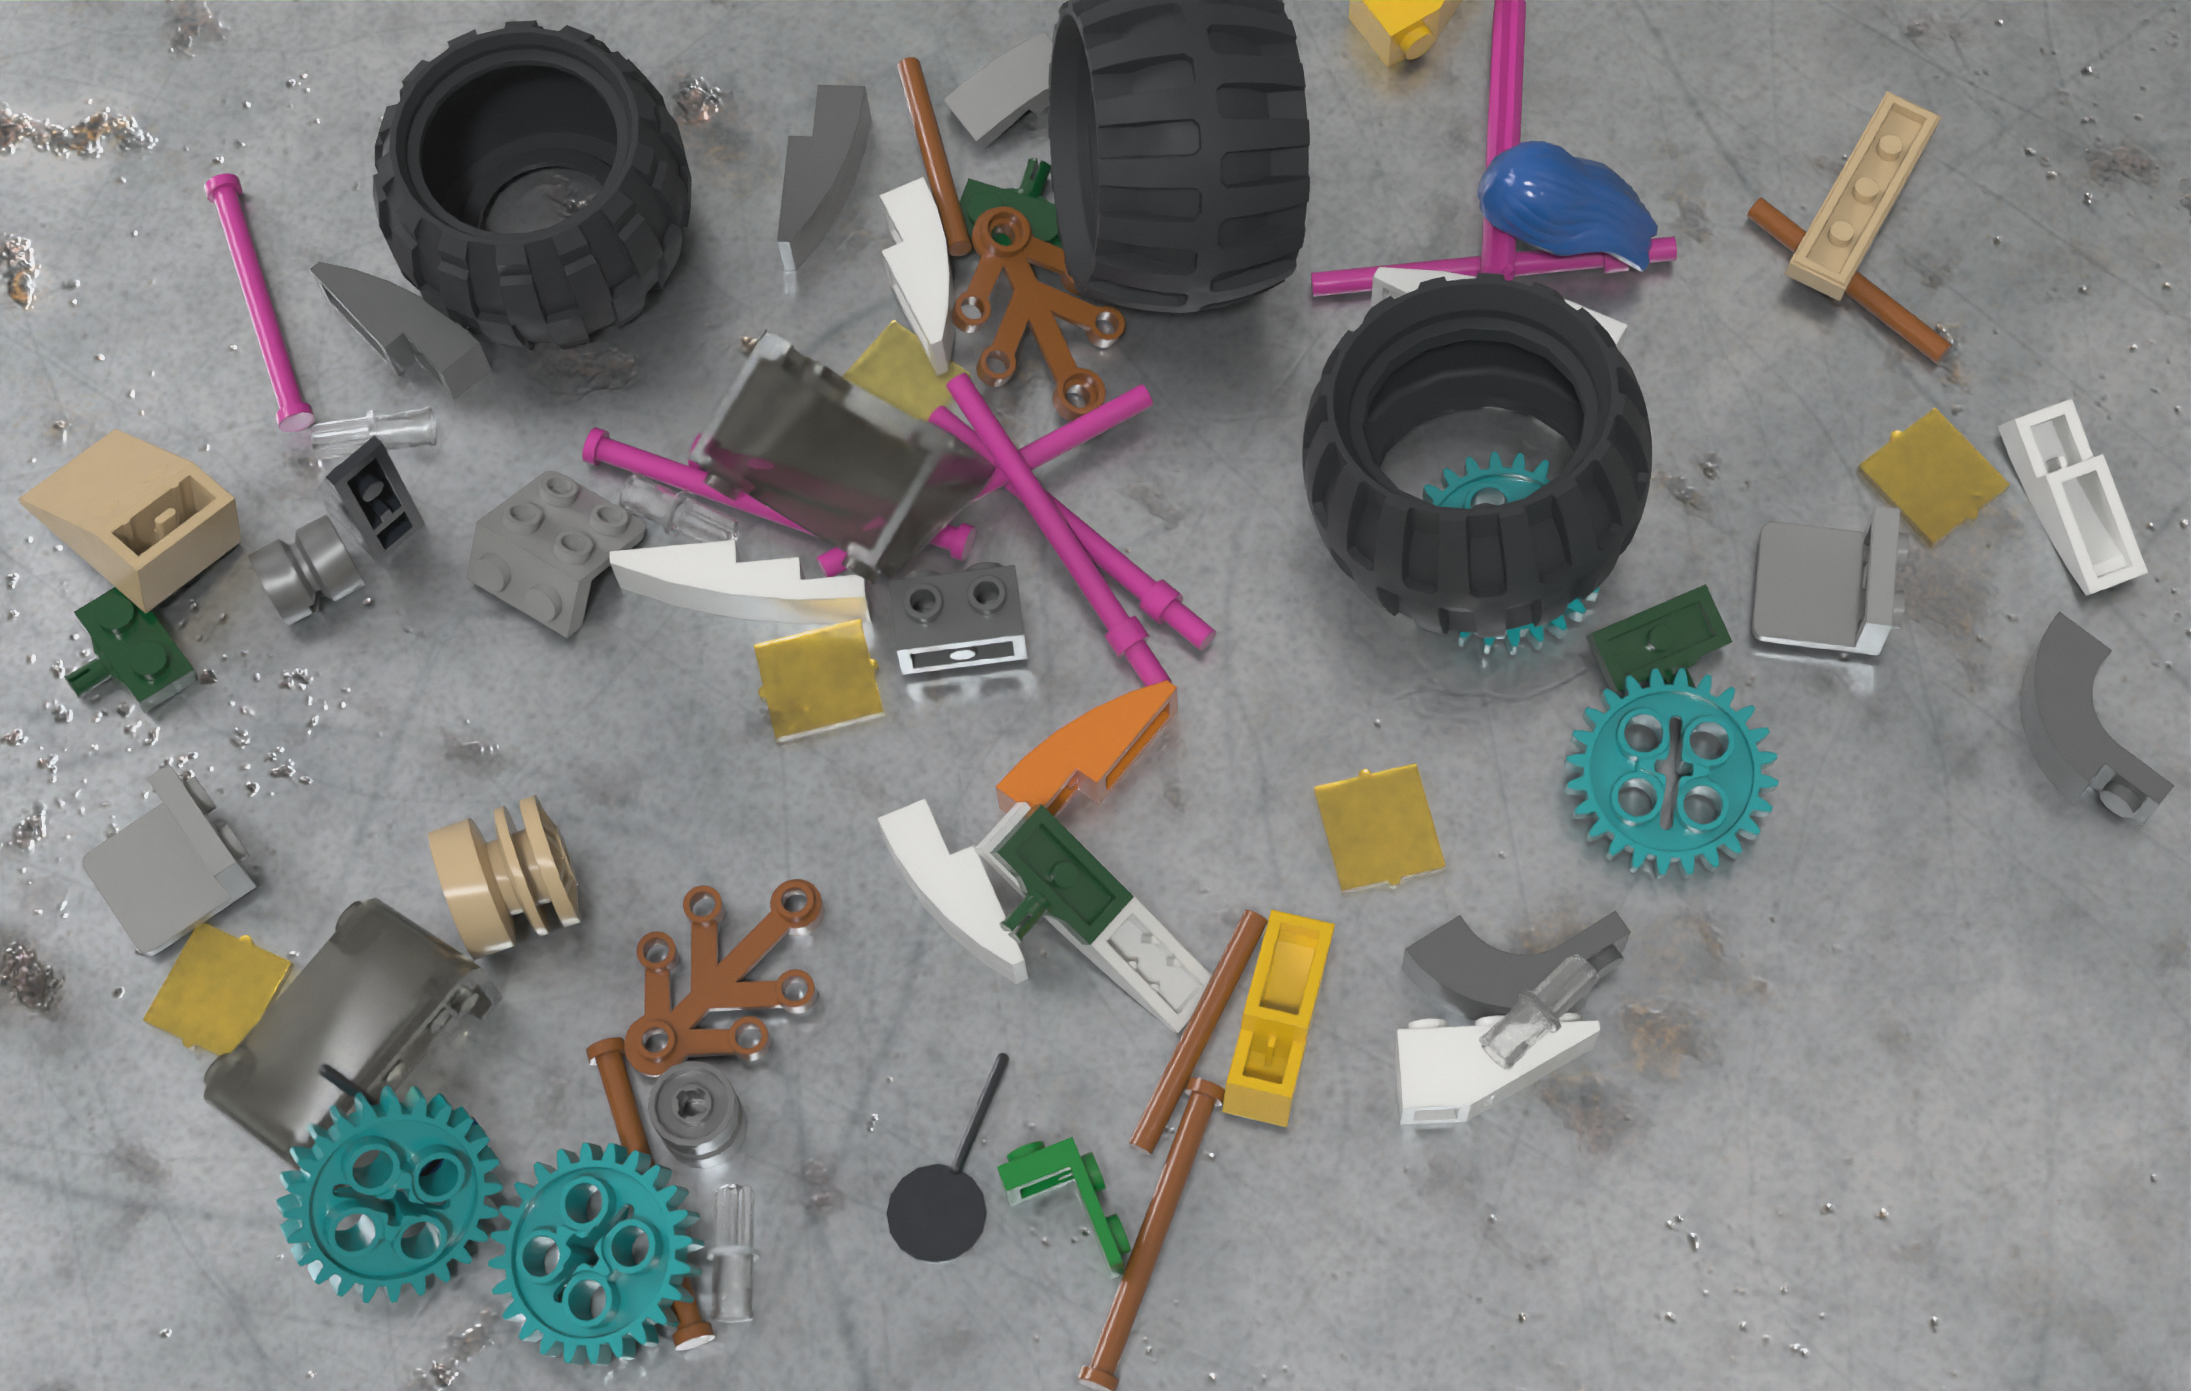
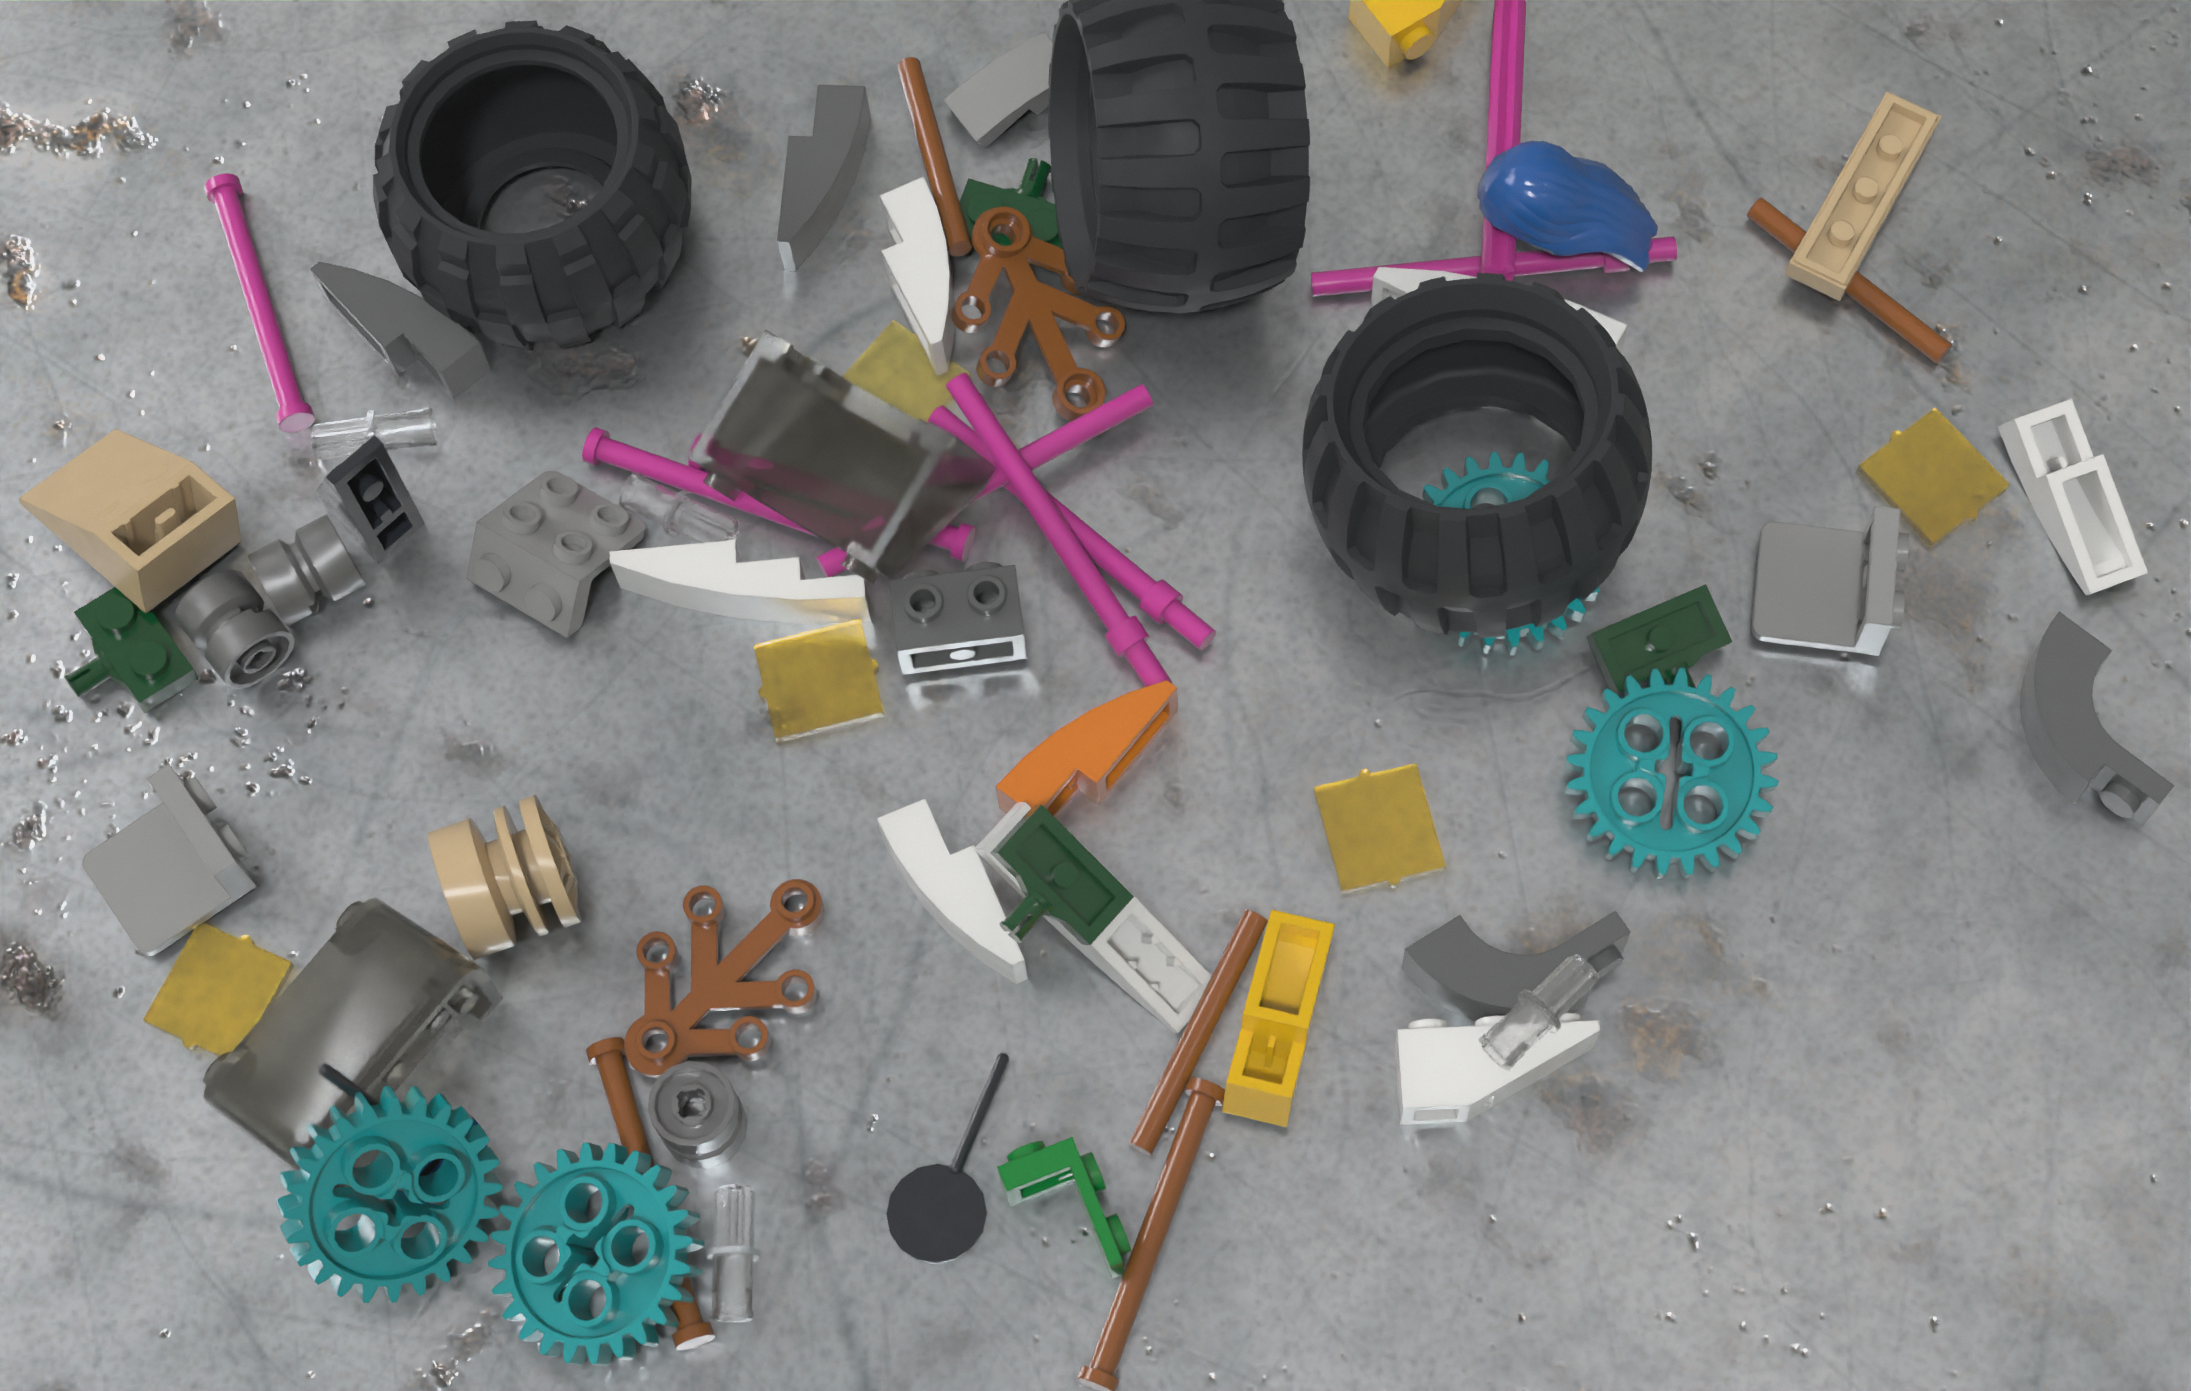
(229, 624): none -> flat silver wheel

